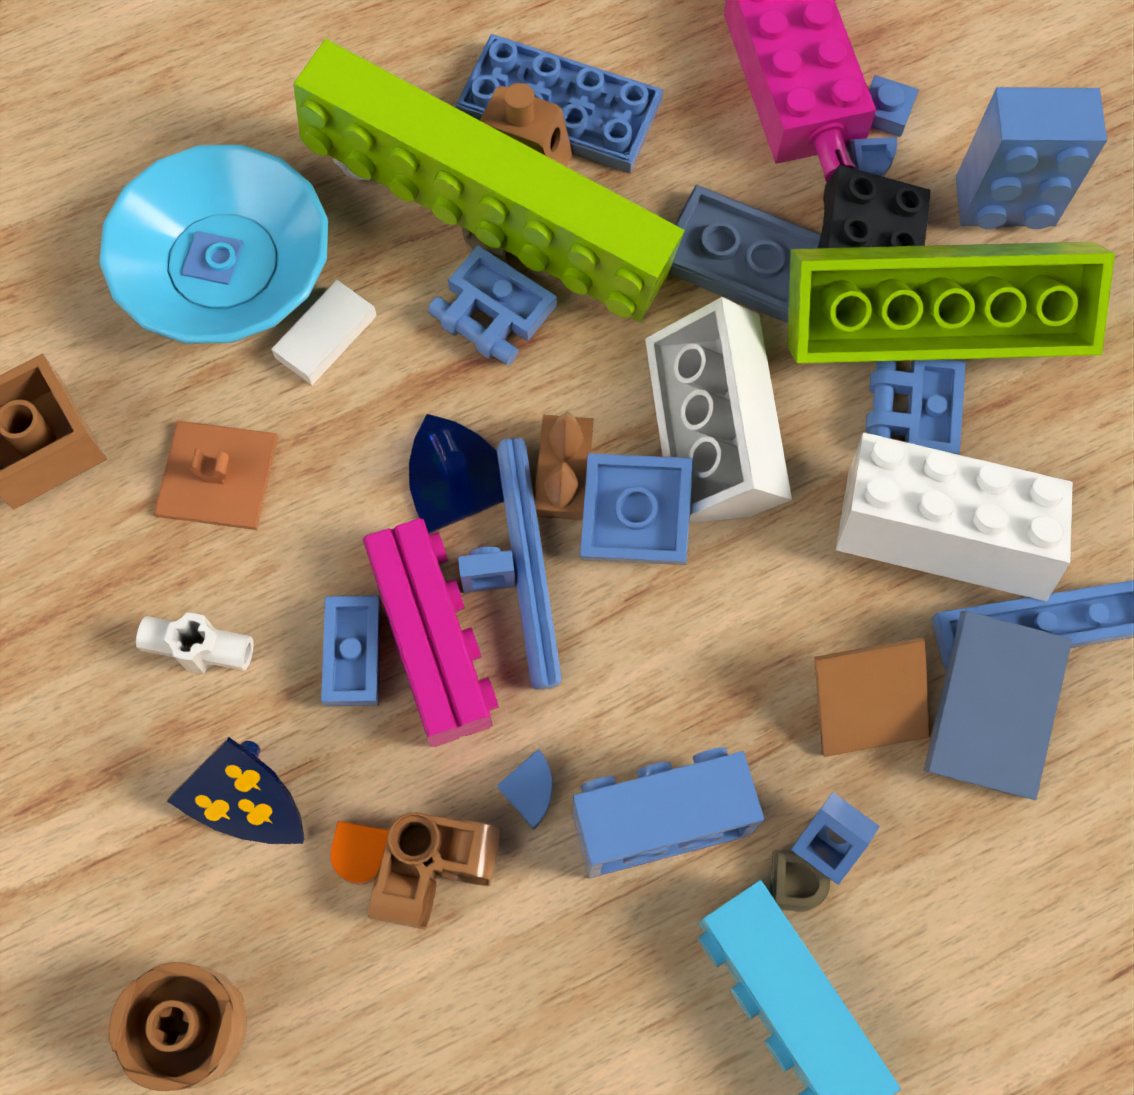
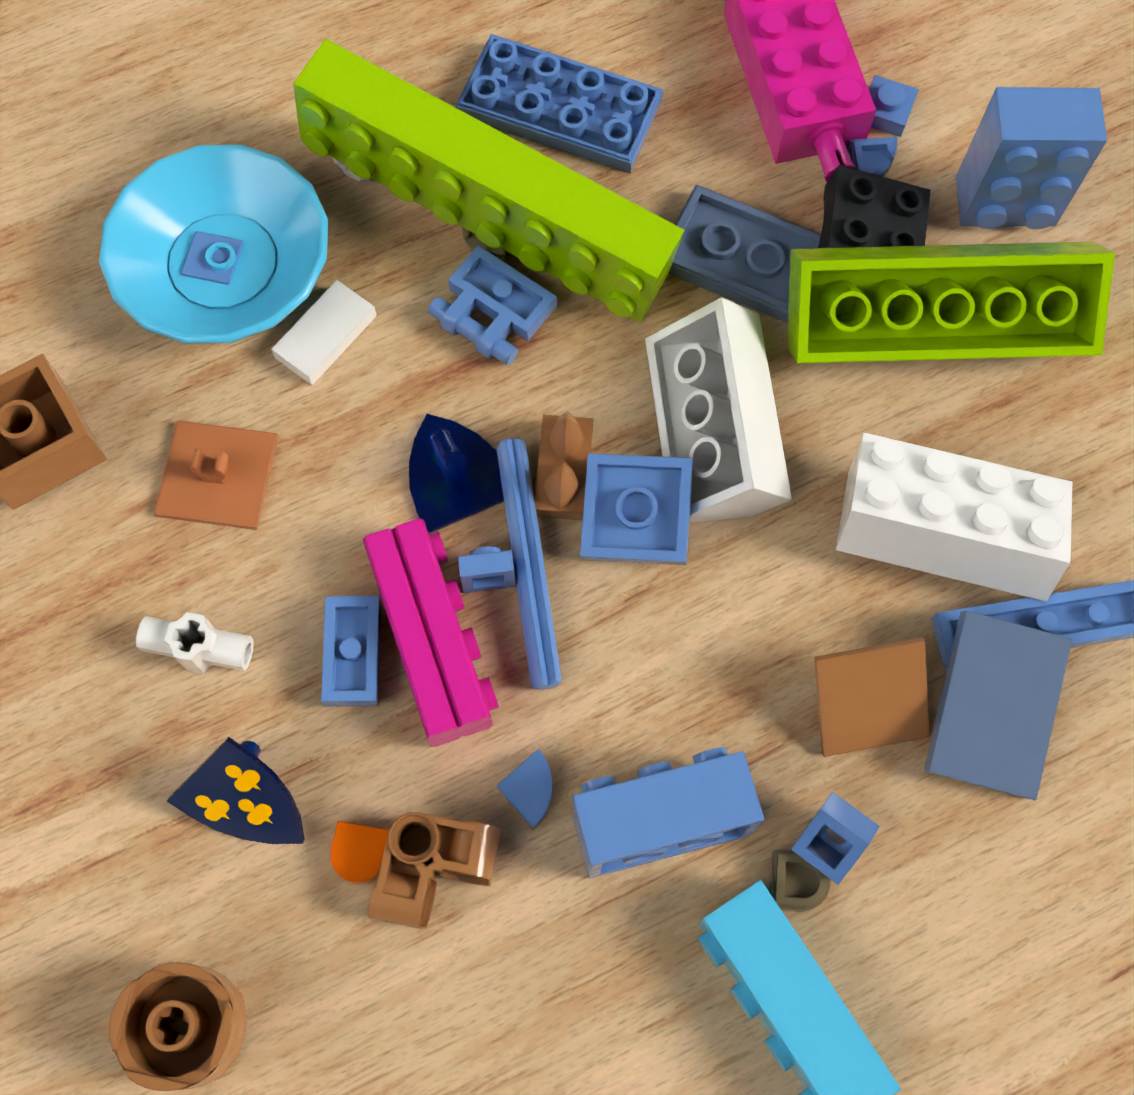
(529, 121): medium nougat torso -> none
(933, 404): medium blue plate -> none

